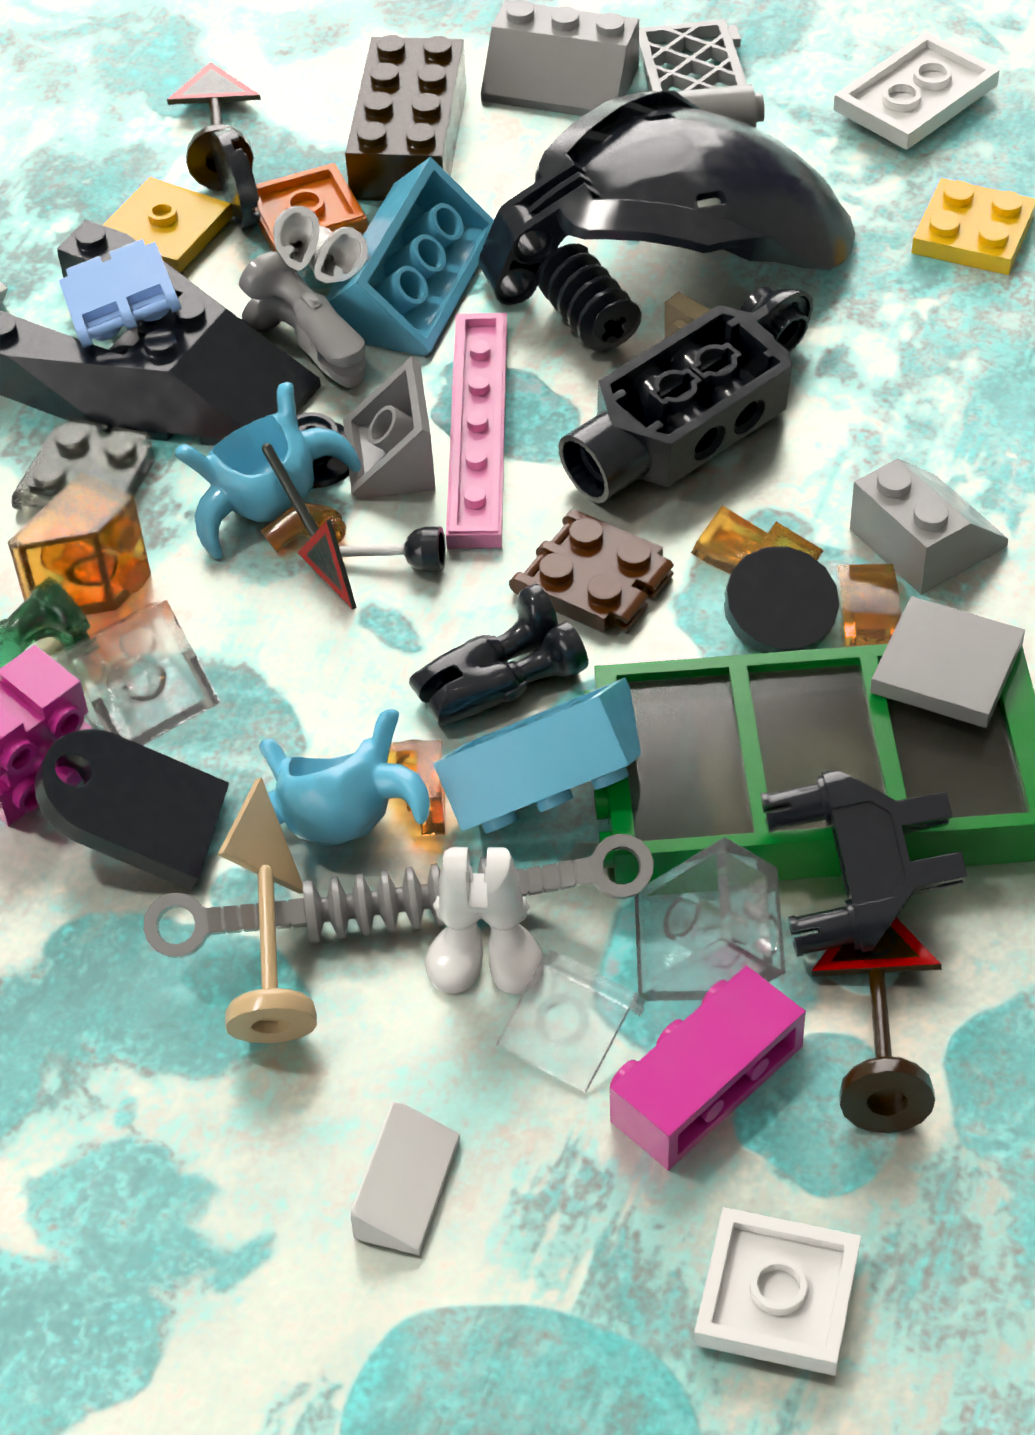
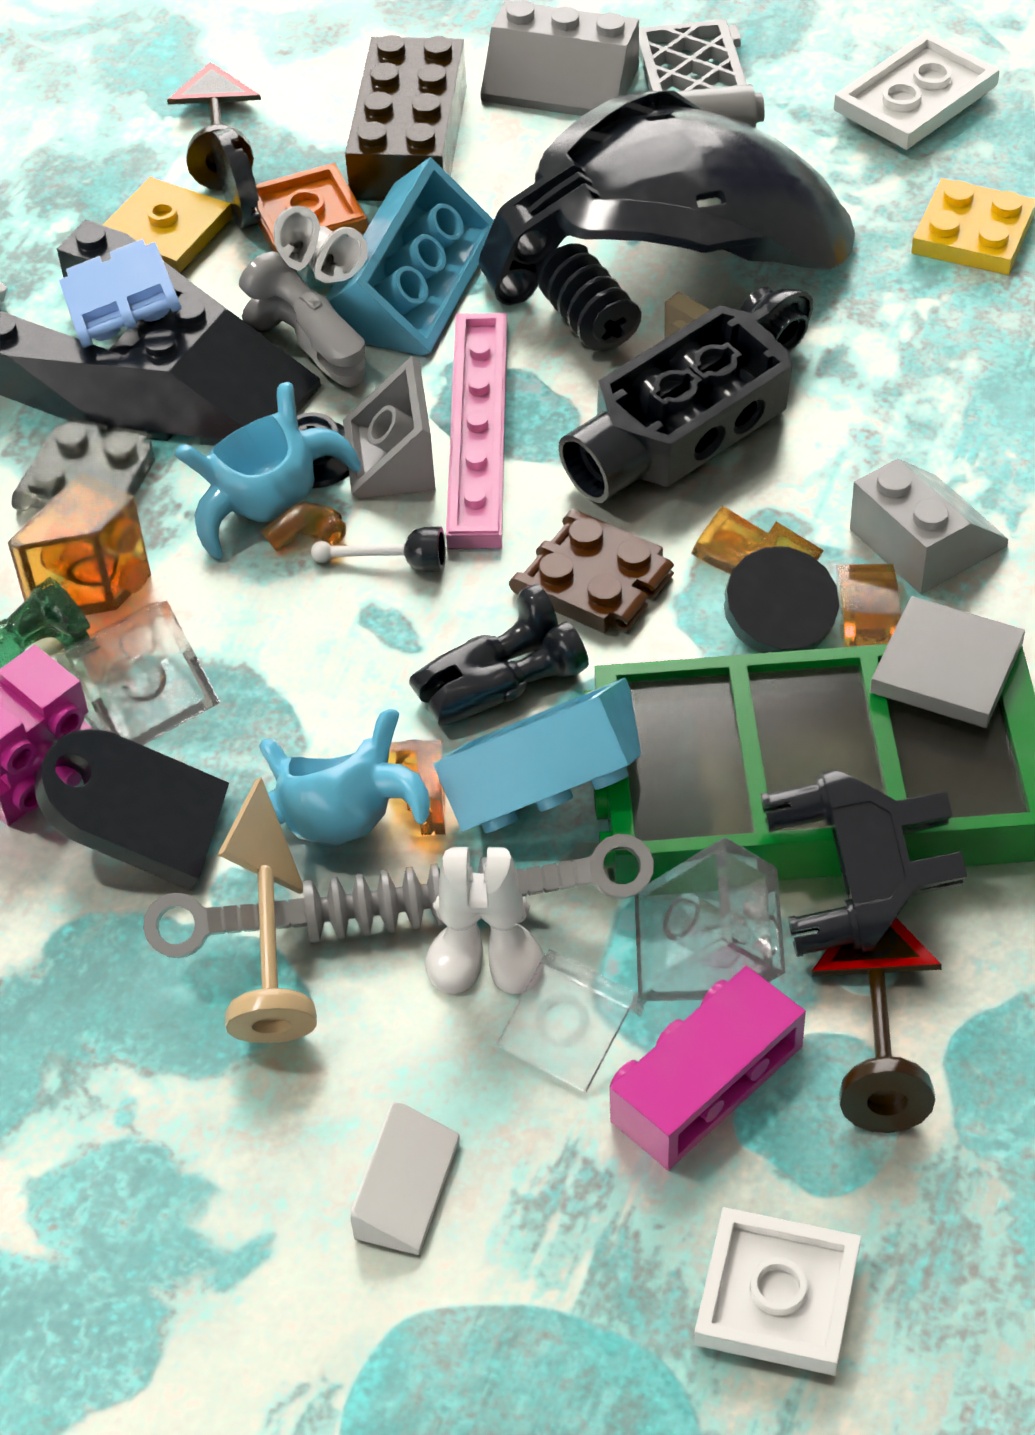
(322, 548): pearl dark grey piece -> none

